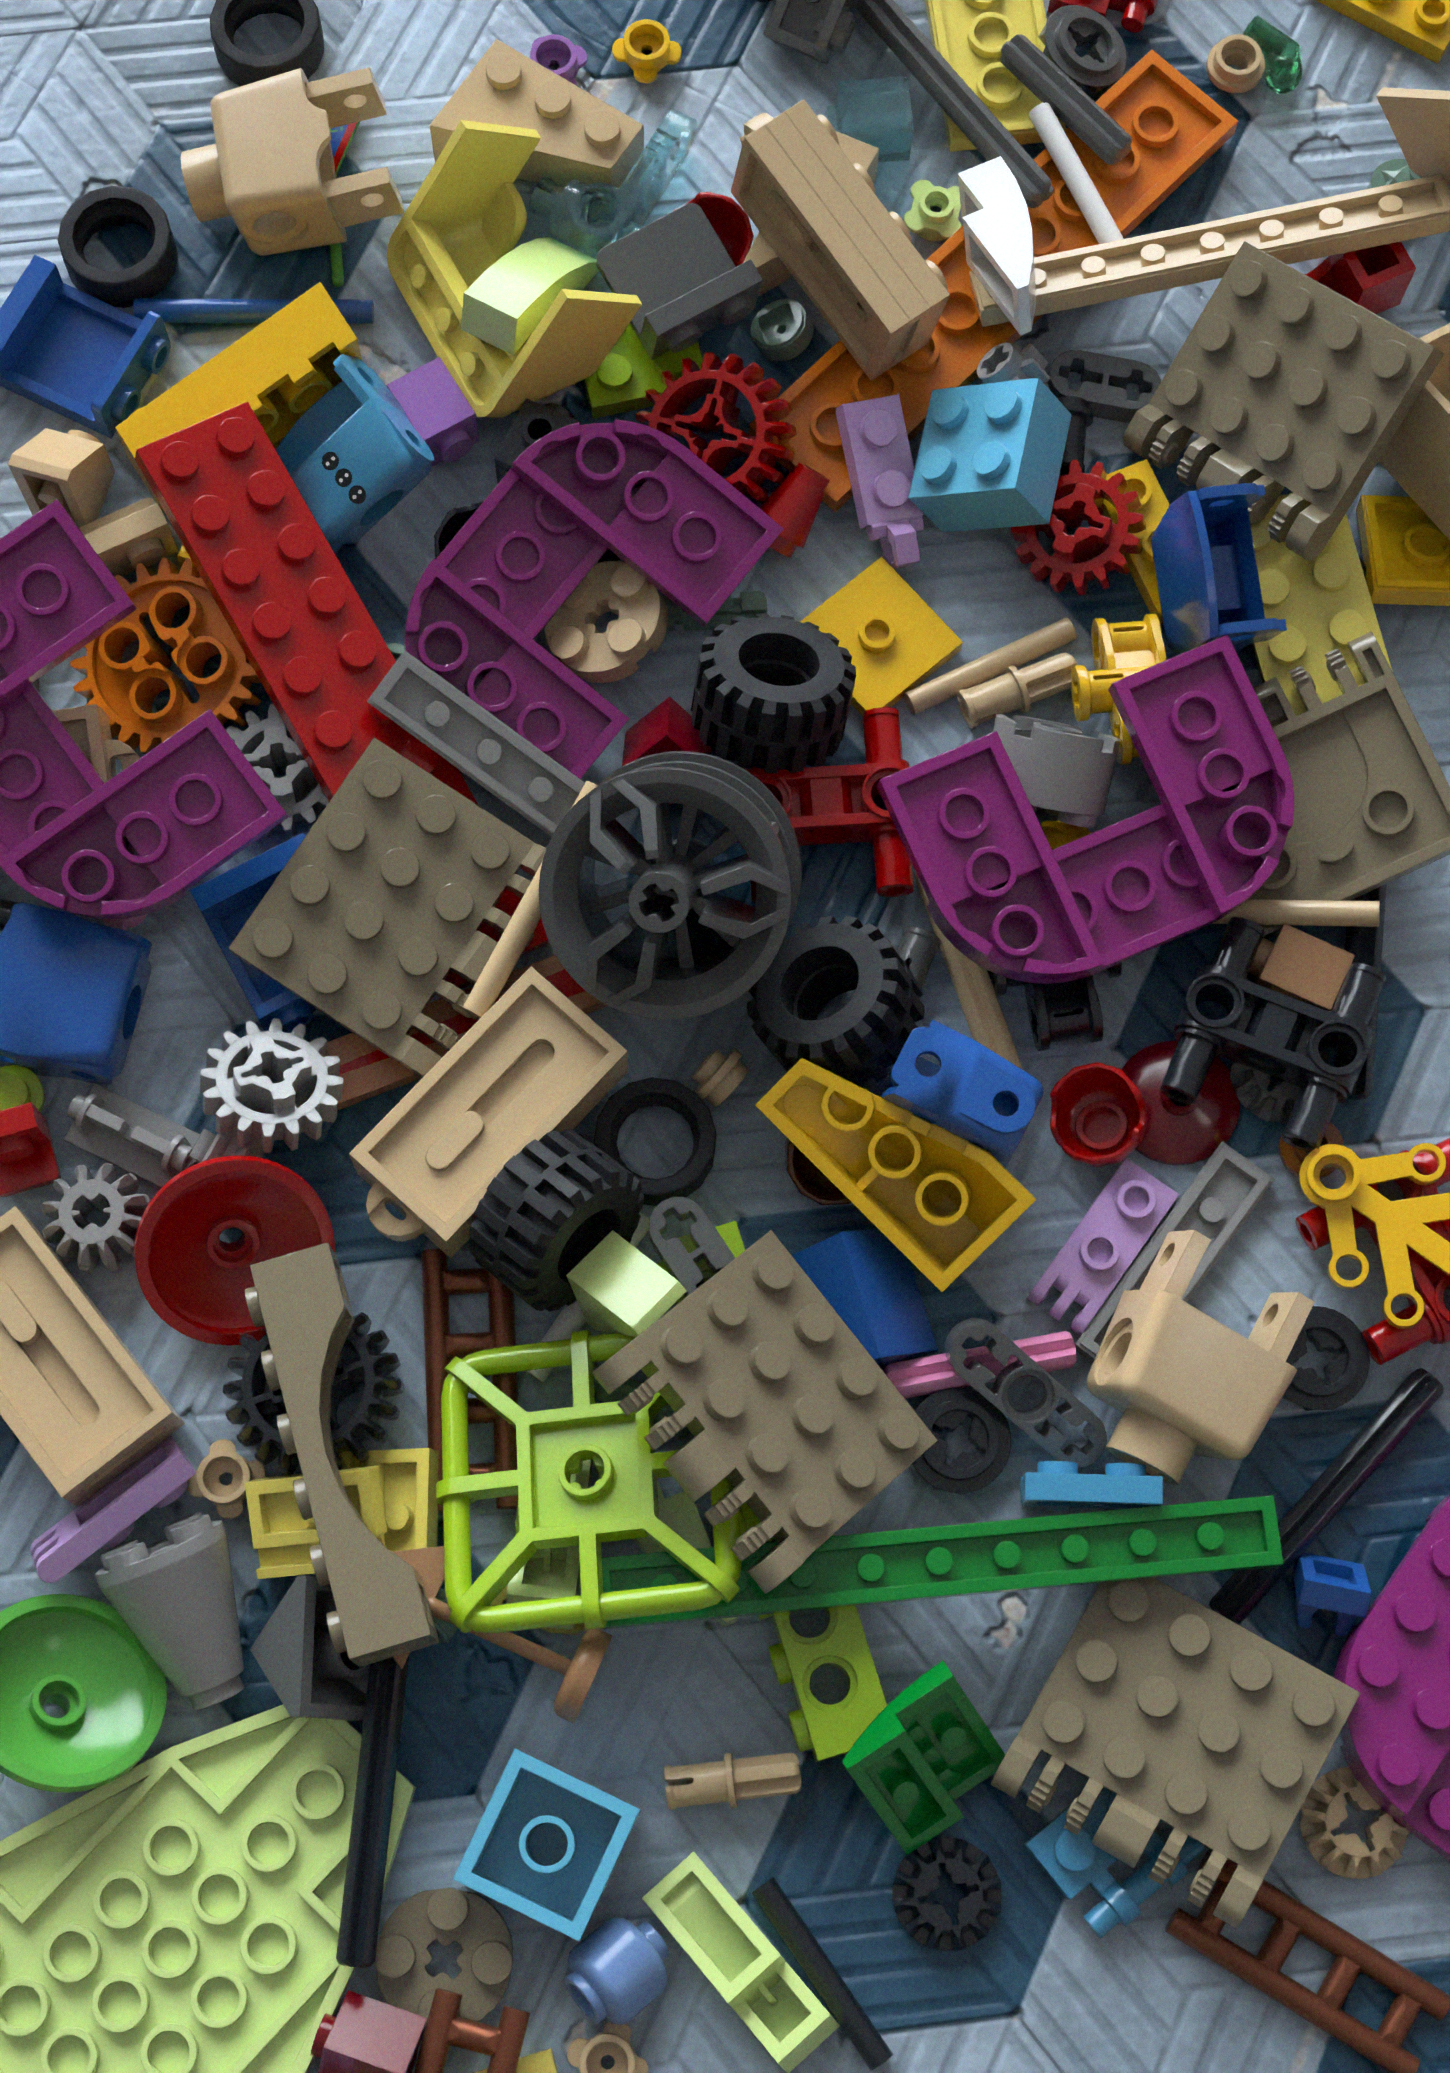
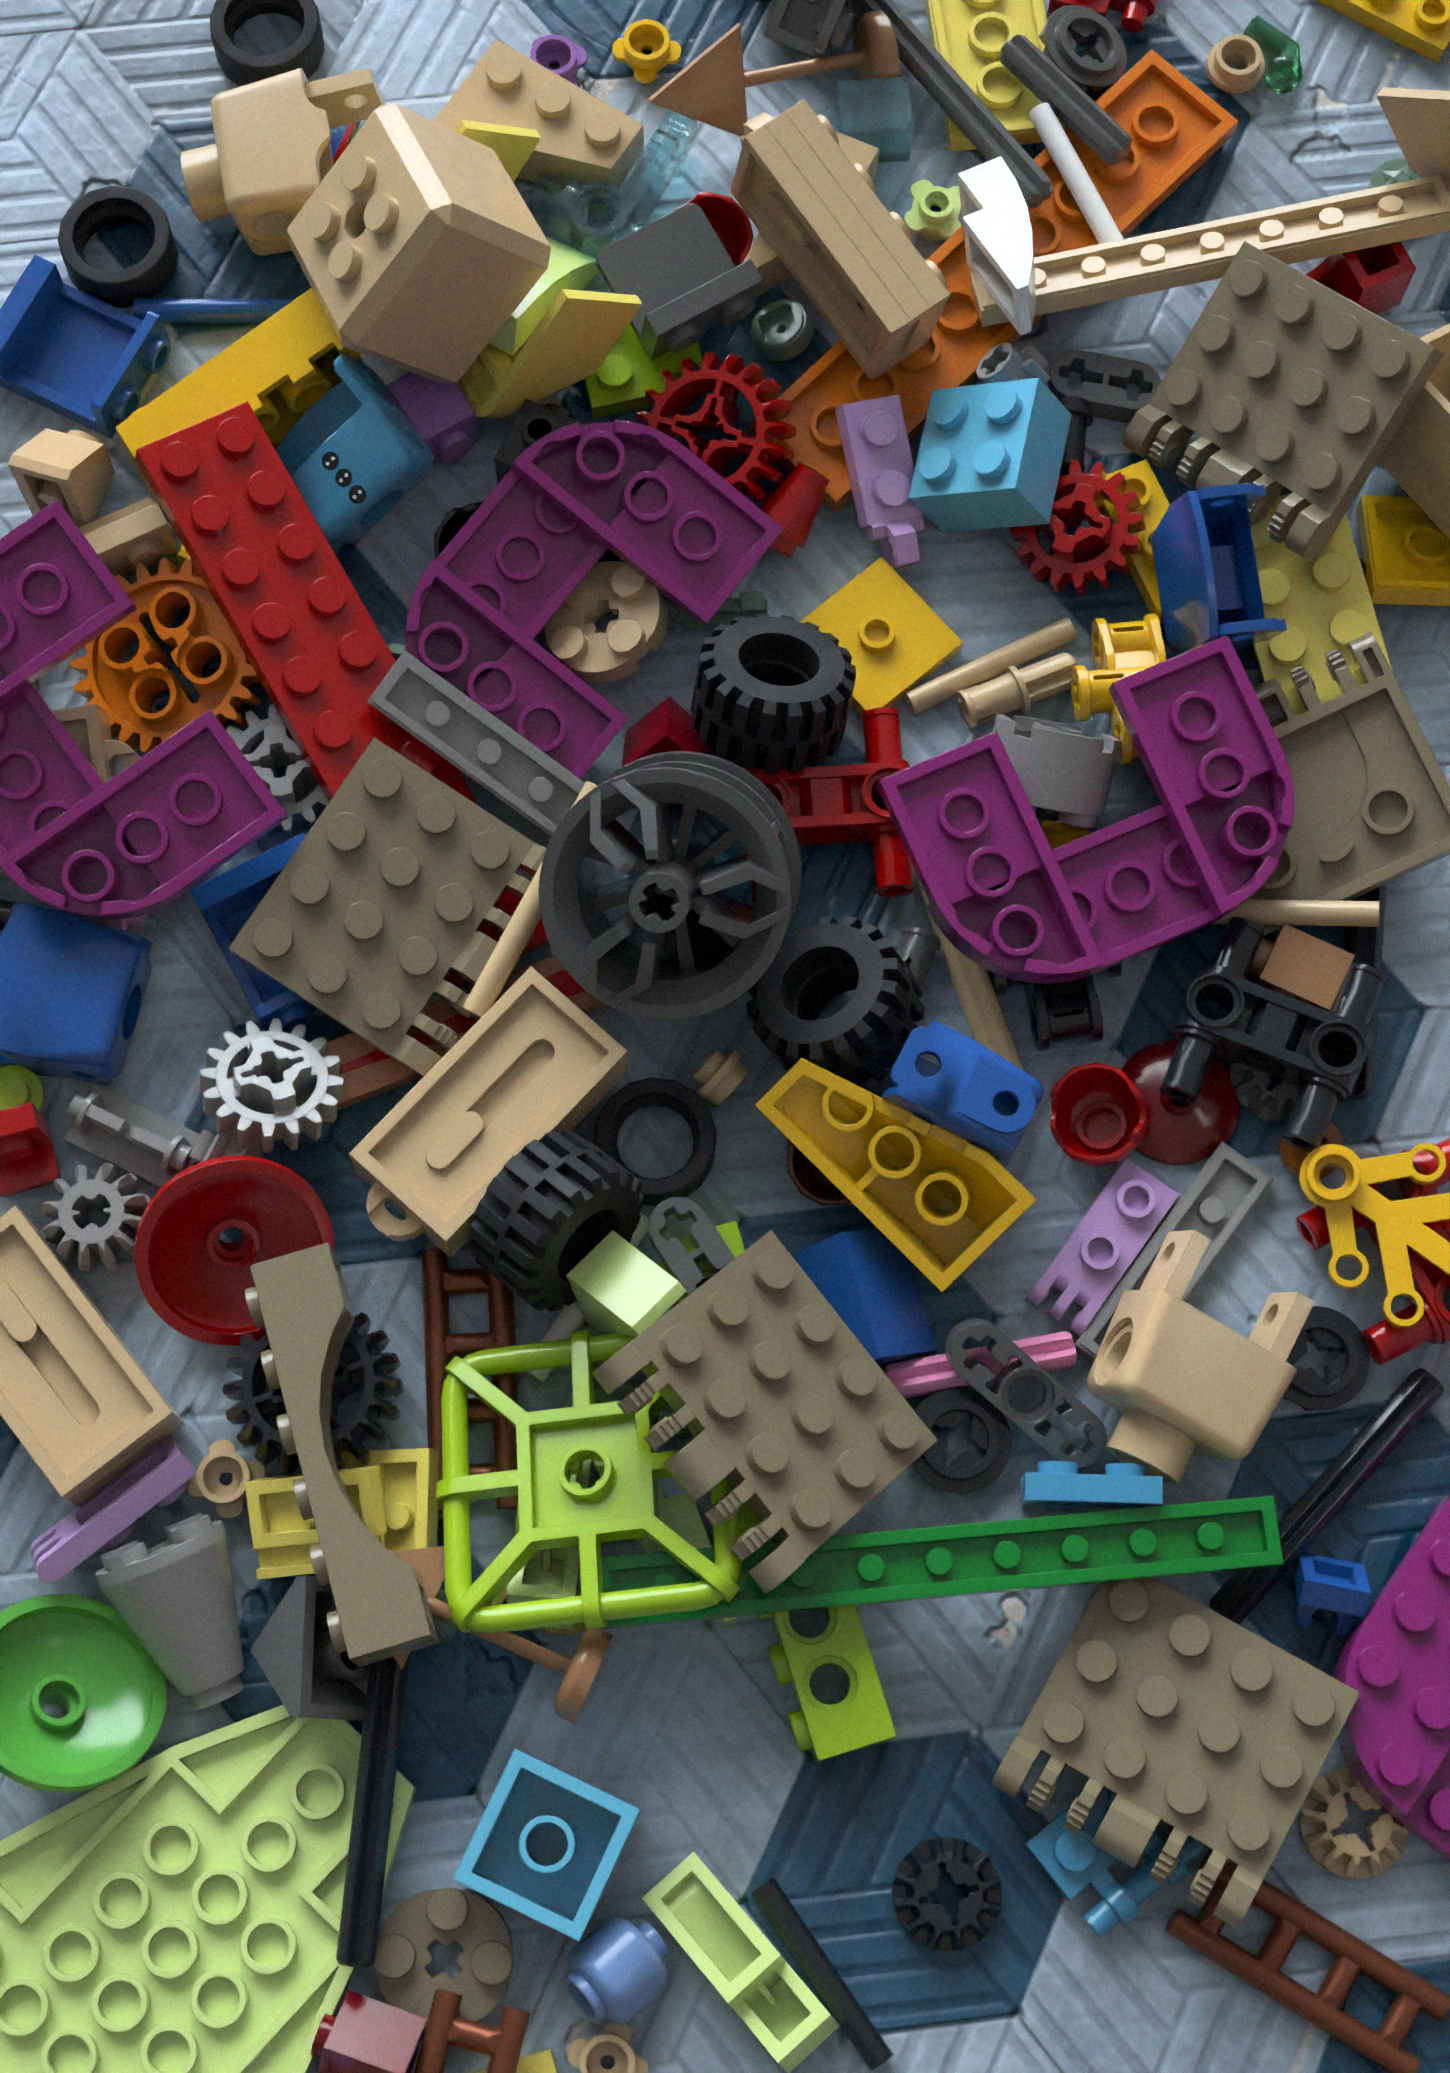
(418, 245): none -> tan plate
(715, 81): none -> medium nougat piece
(732, 1780): tan axle -> none
(923, 1757): green slope -> none

